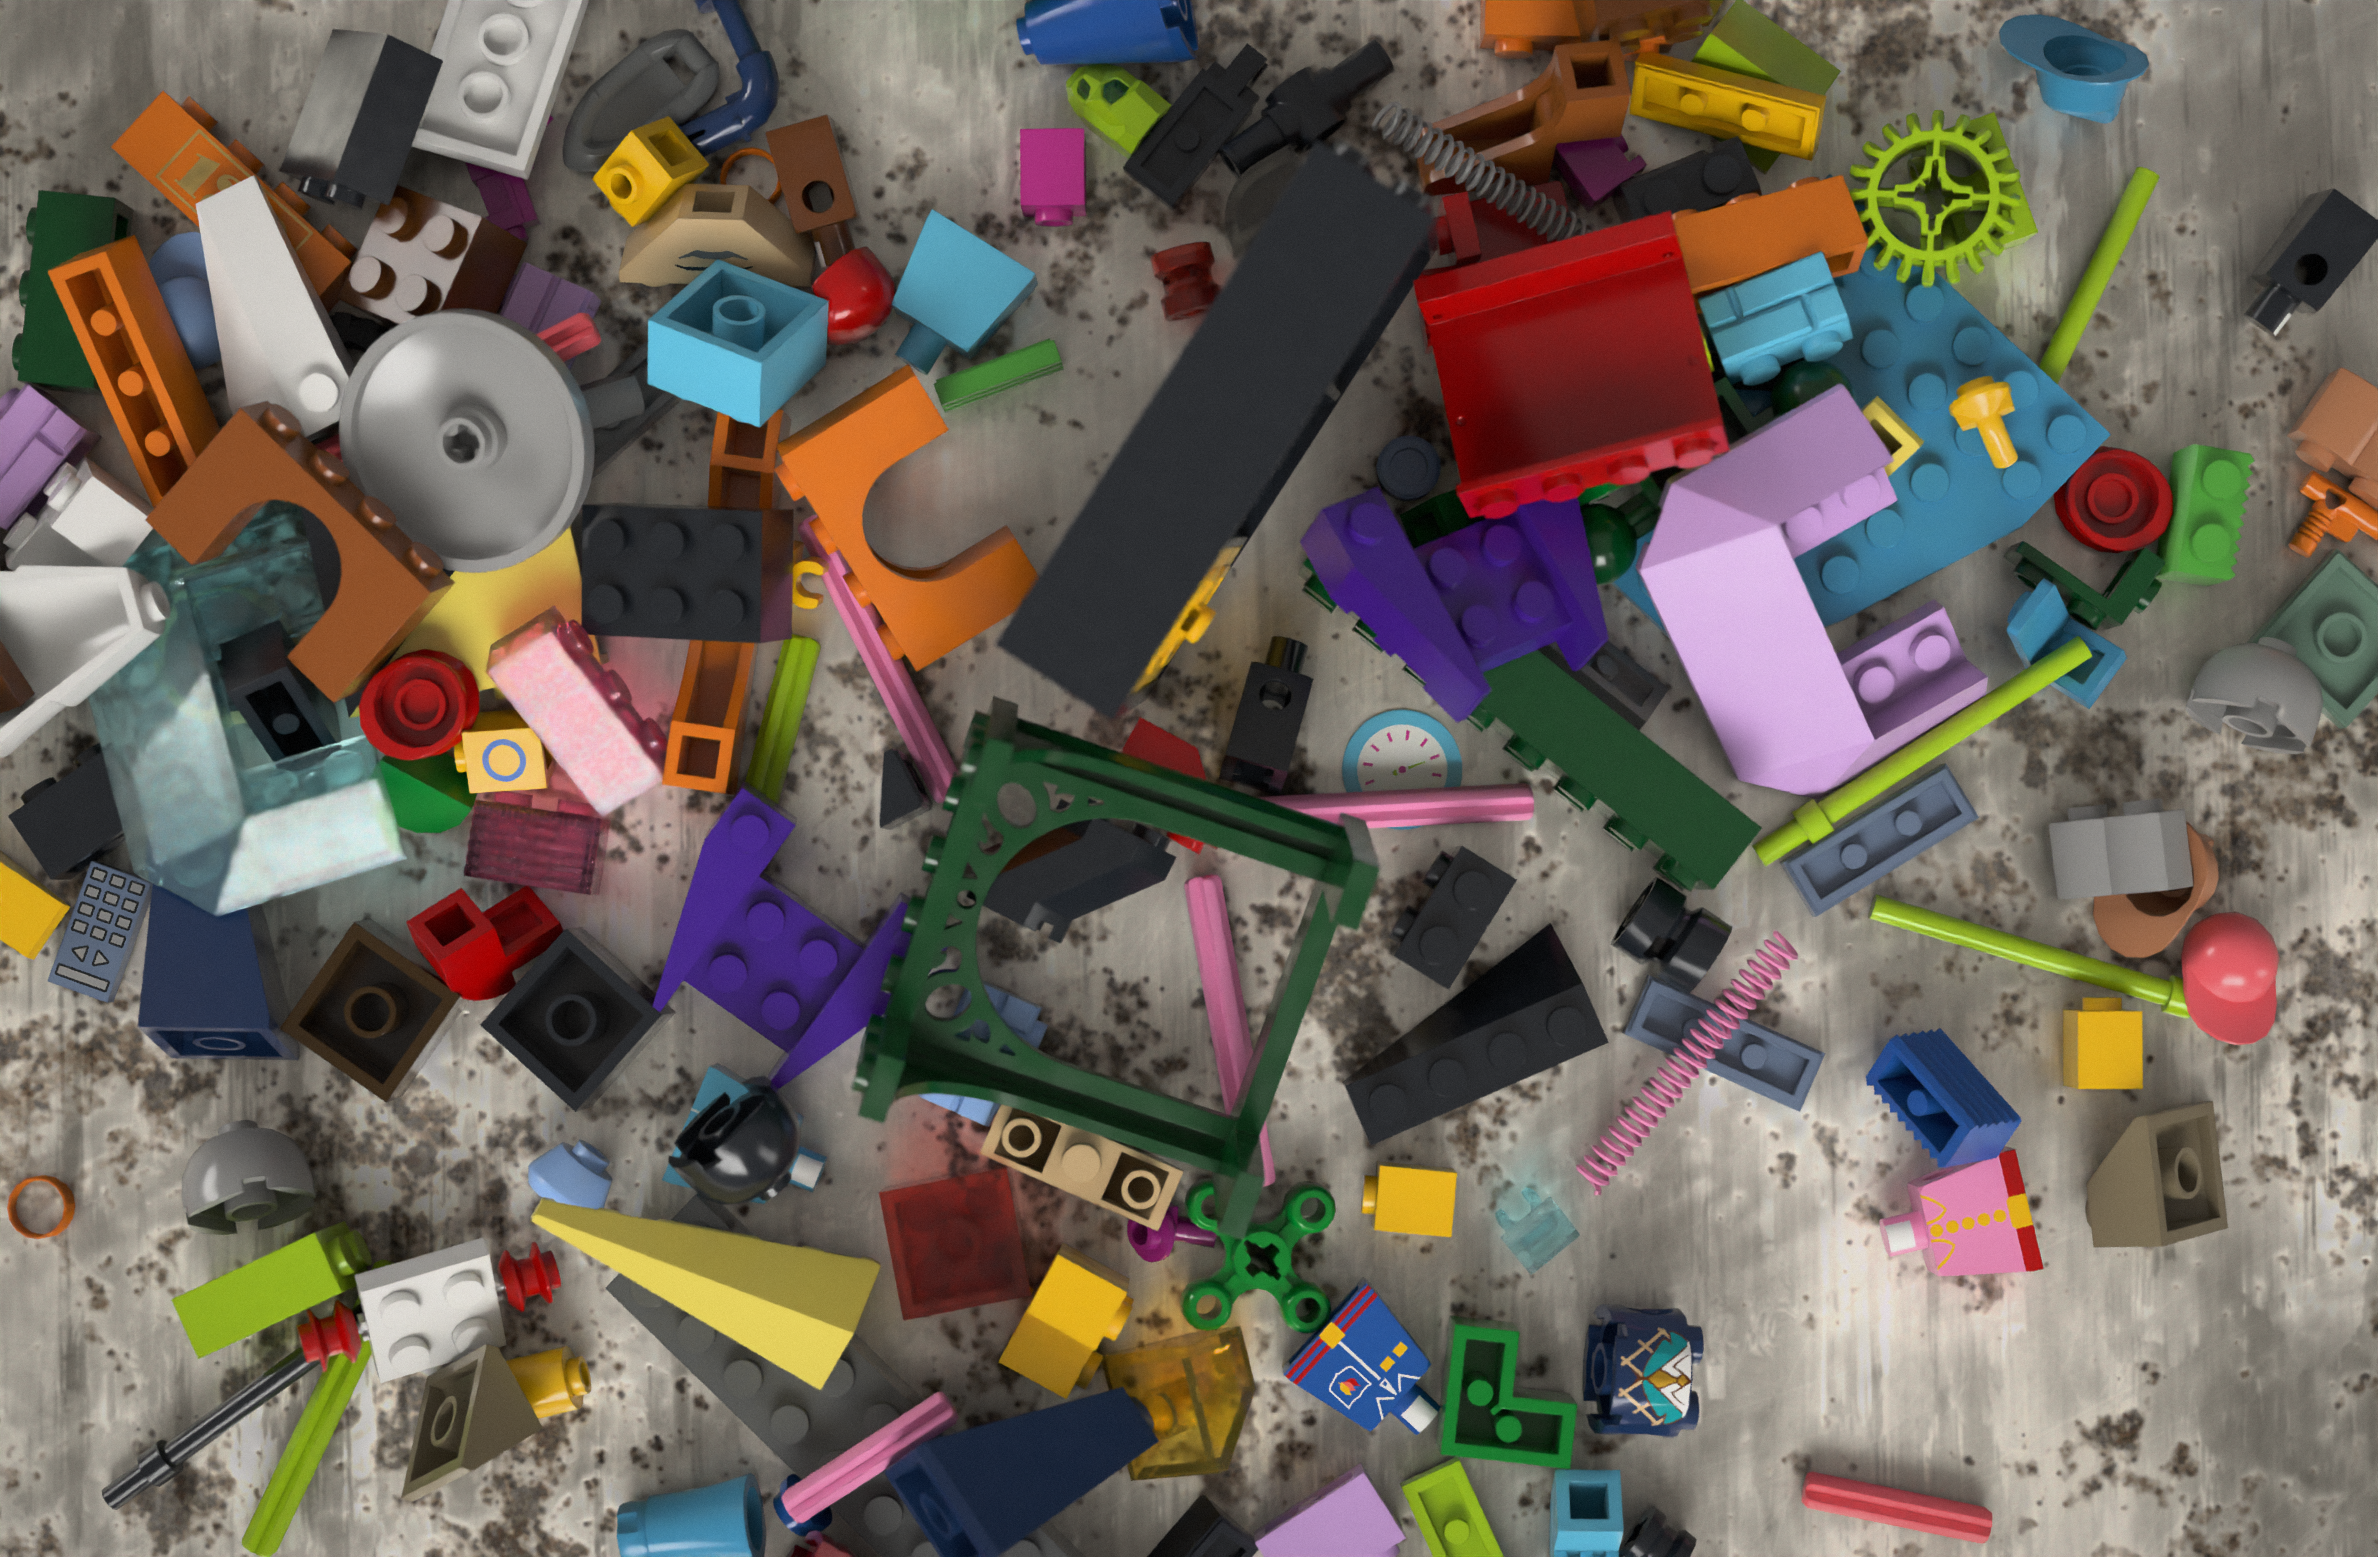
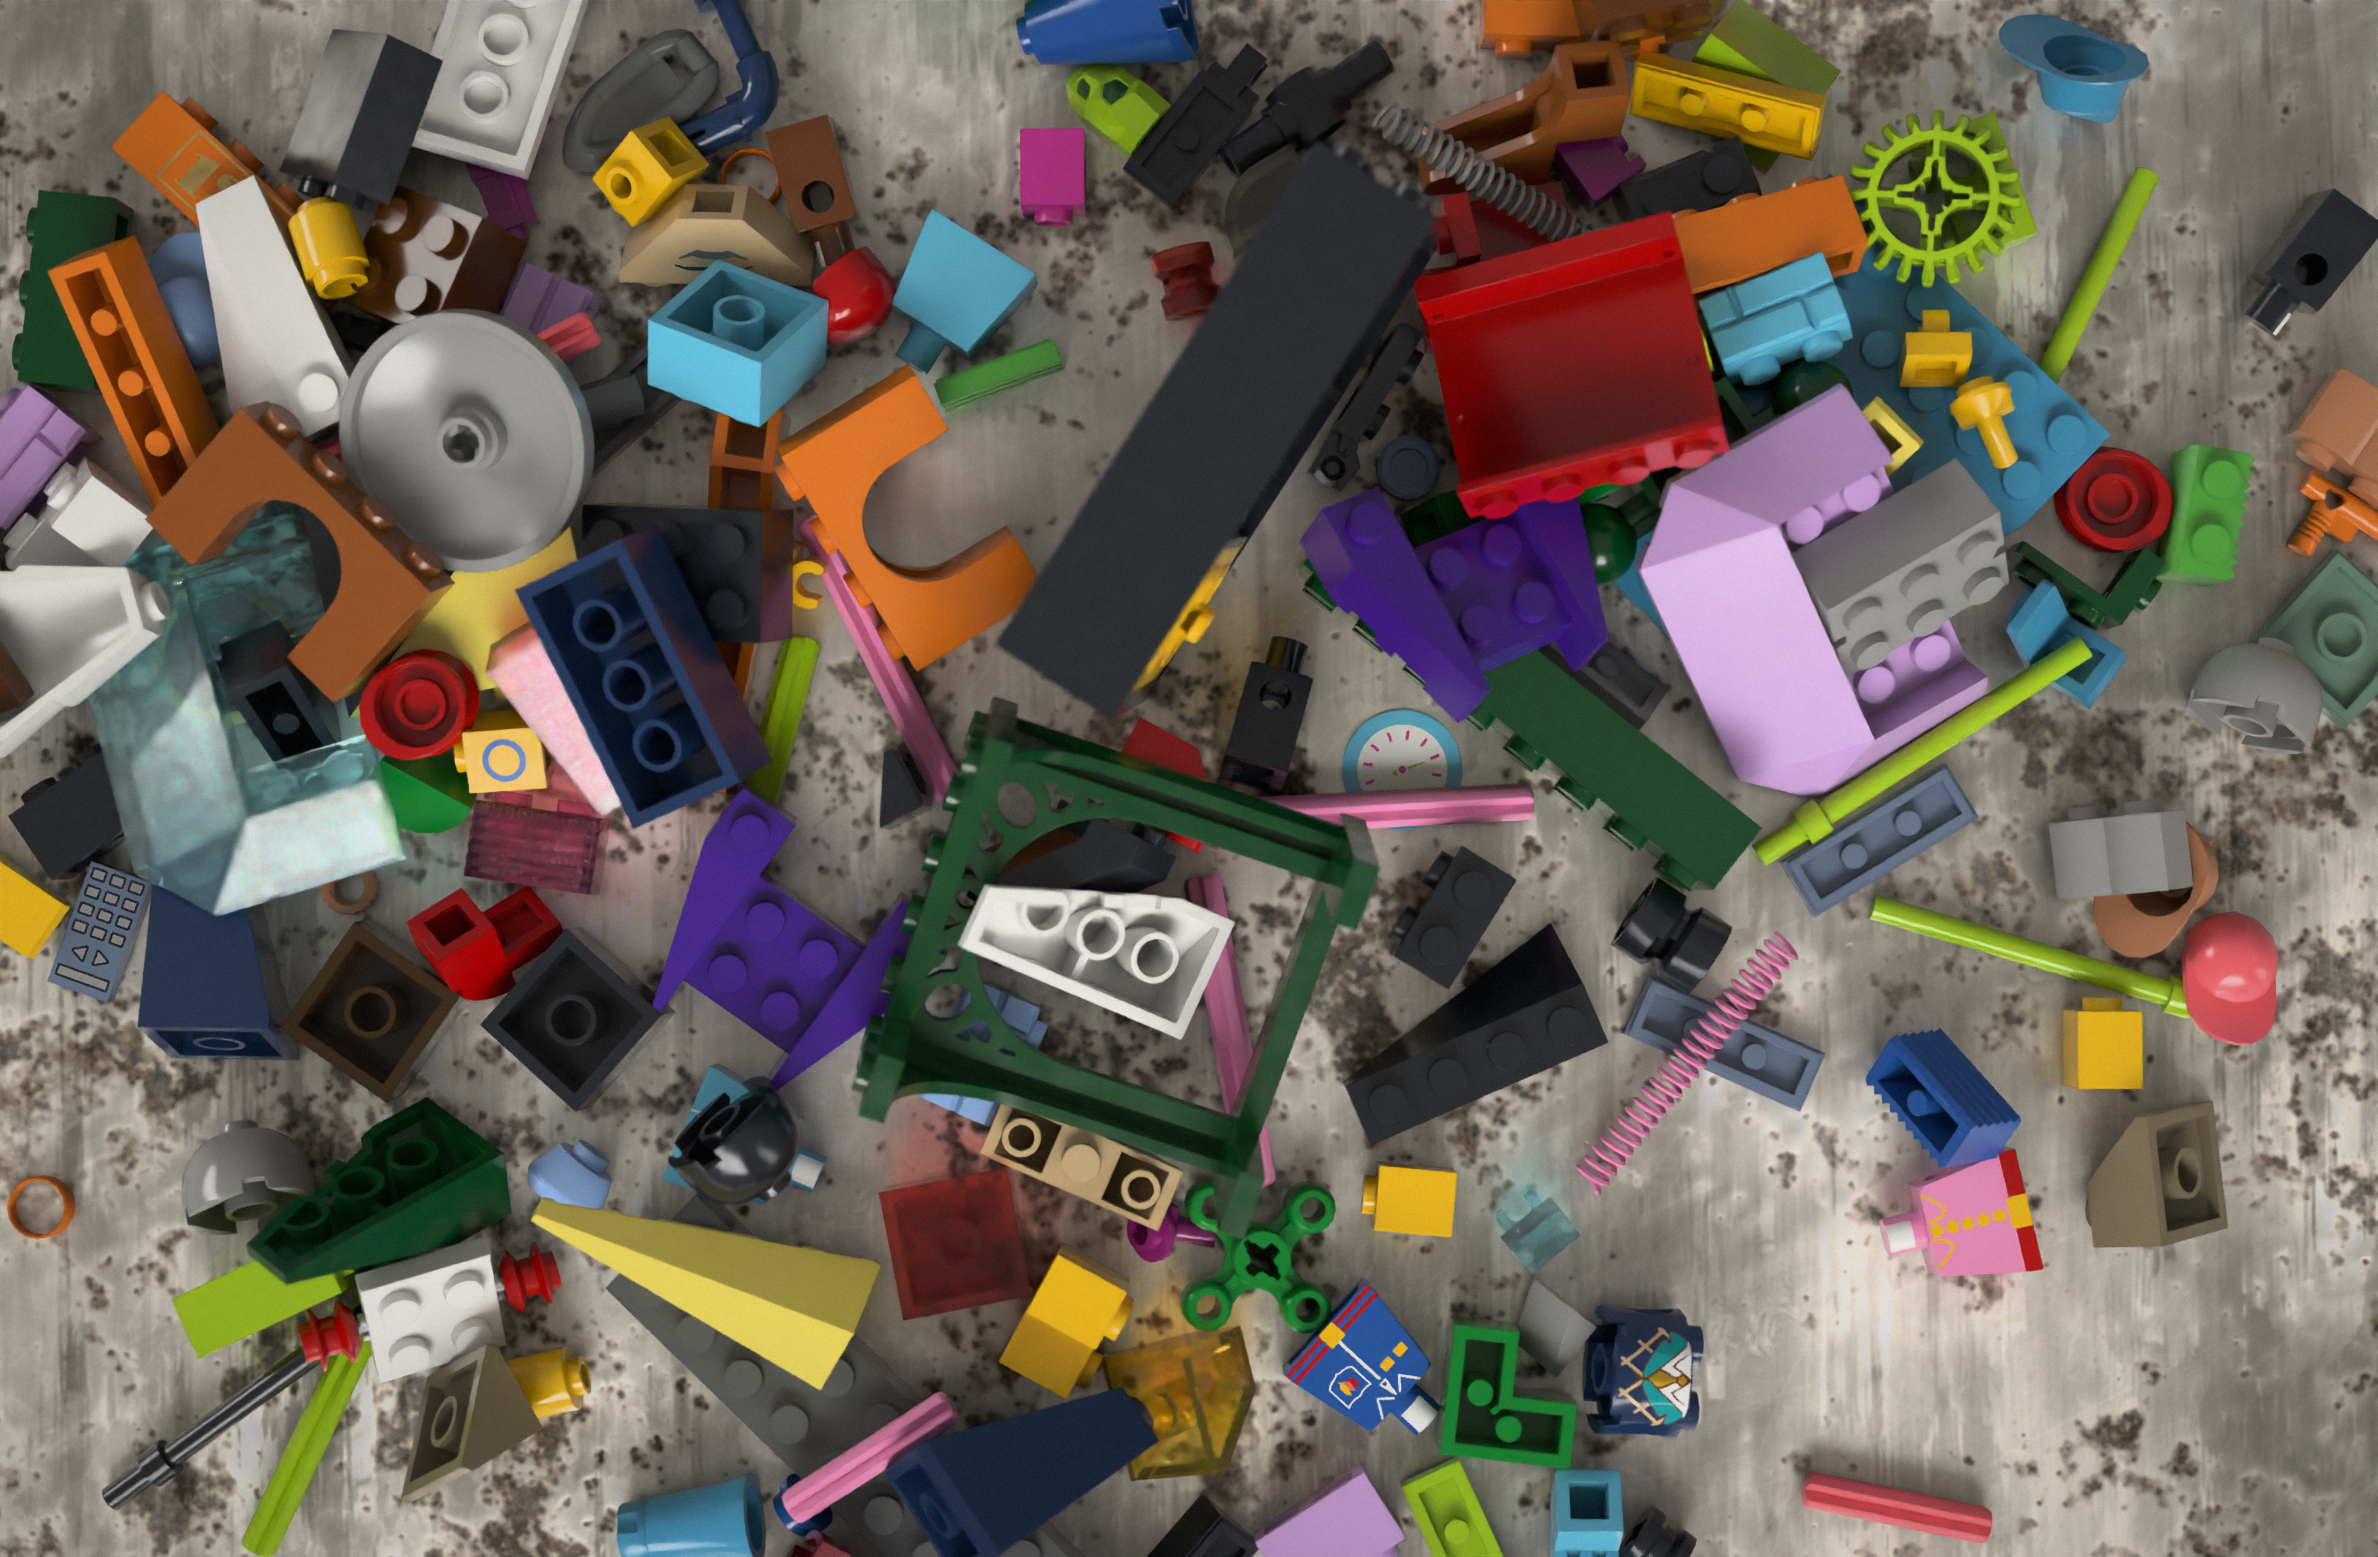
(329, 247): none -> yellow brick
(367, 899): none -> nougat axle
(405, 1192): none -> dark green wedge
(644, 676): none -> dark blue brick
(1111, 948): none -> white wedge
(1364, 411): none -> black hinge
(1551, 1328): none -> light grey slope
(1905, 566): none -> light grey piece
(1935, 354): none -> yellow tile

